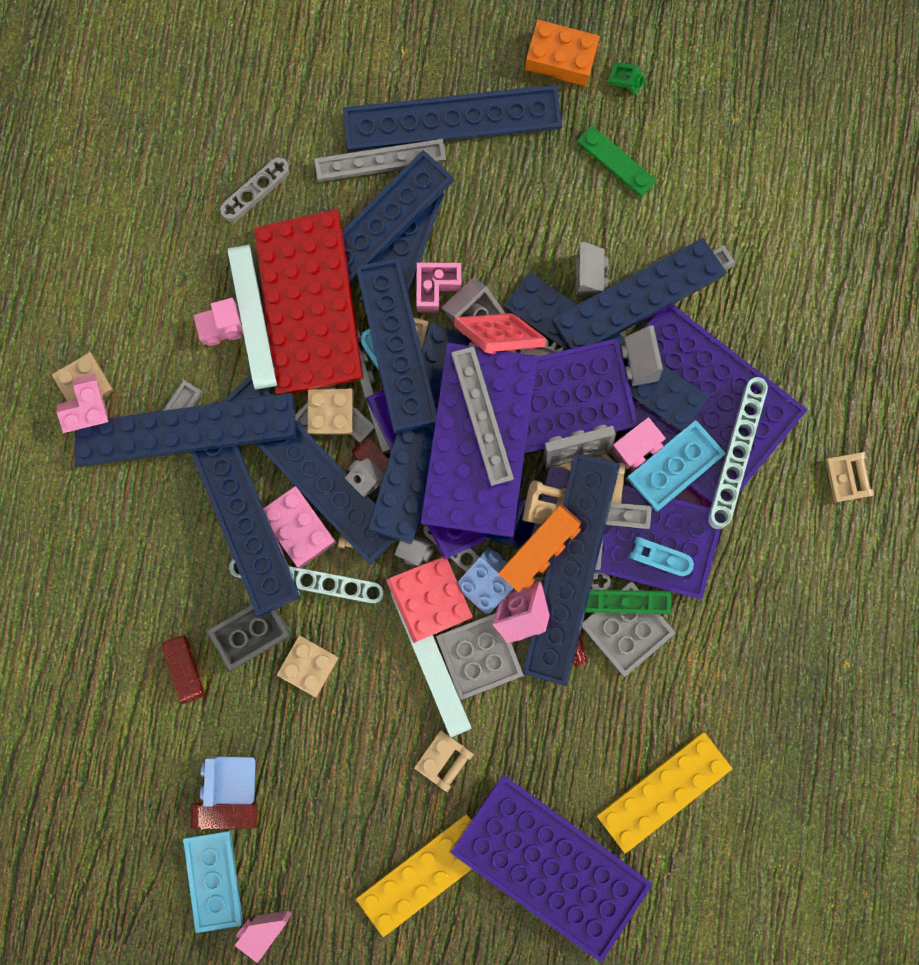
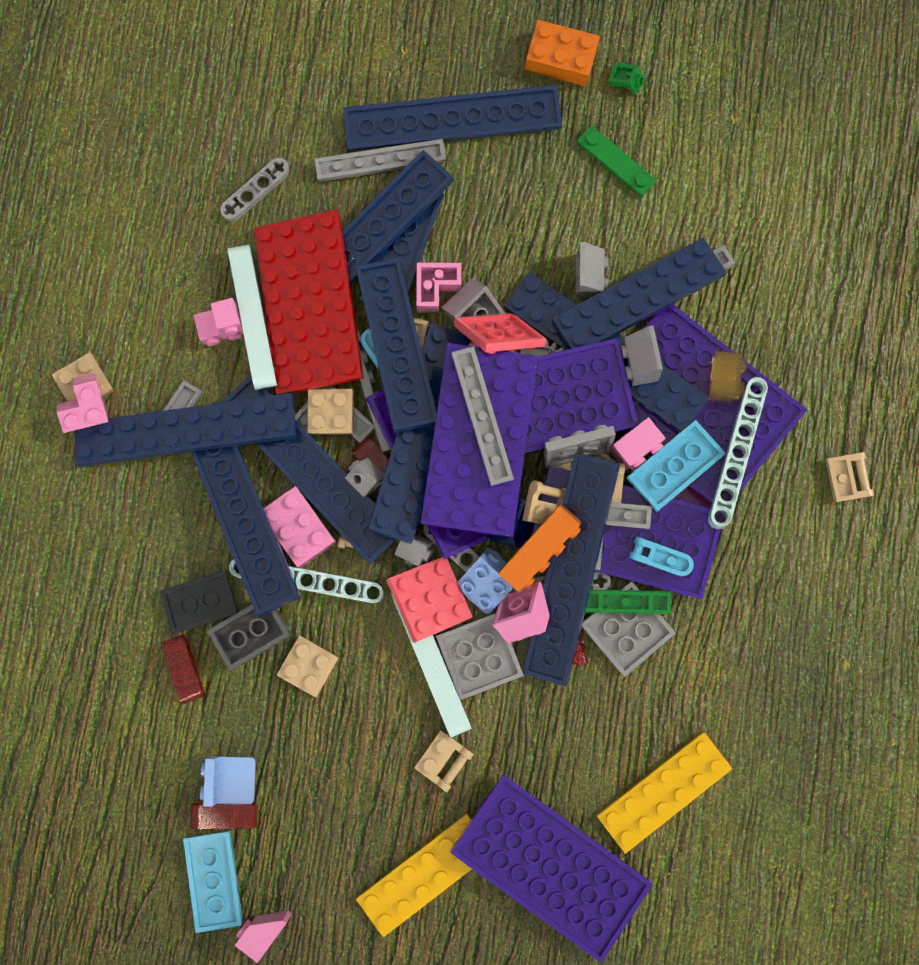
(199, 602): none -> black plate
(726, 376): none -> clear yellow brick

